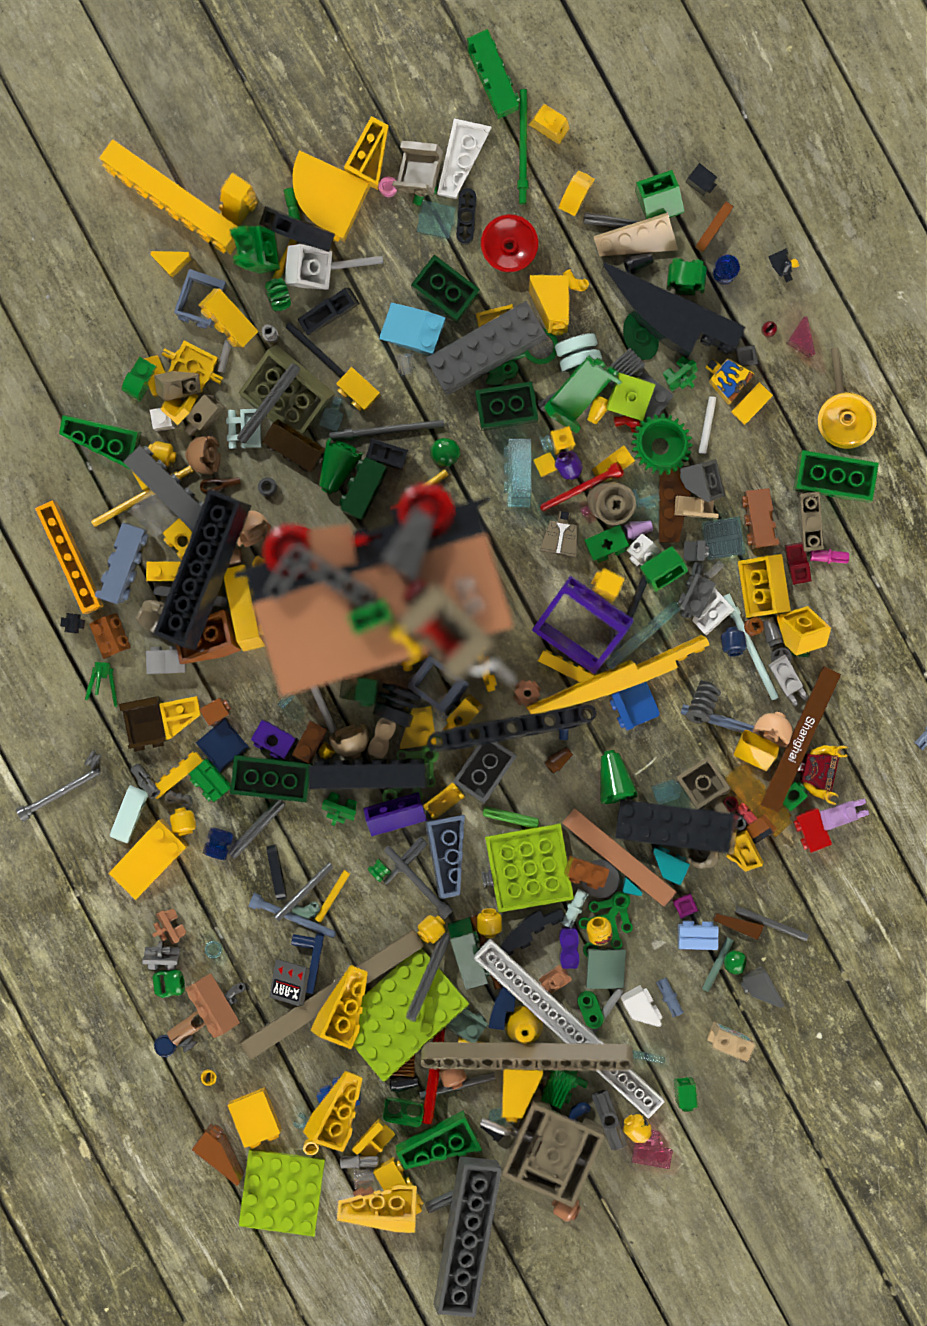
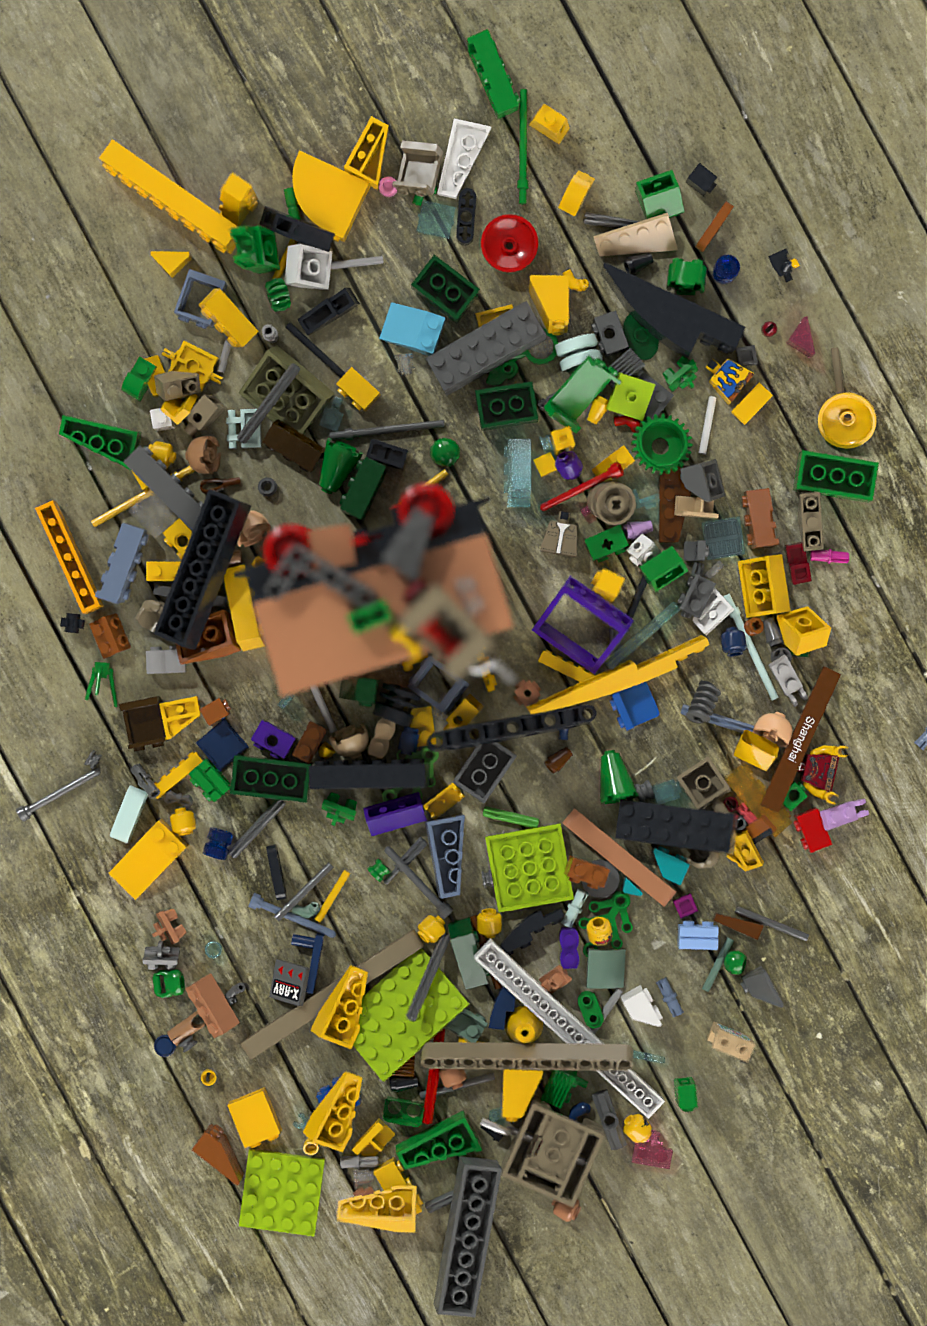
(408, 740): none -> dark blue brick
(609, 322): none -> dark grey brick
(644, 791): none -> dark grey wheel

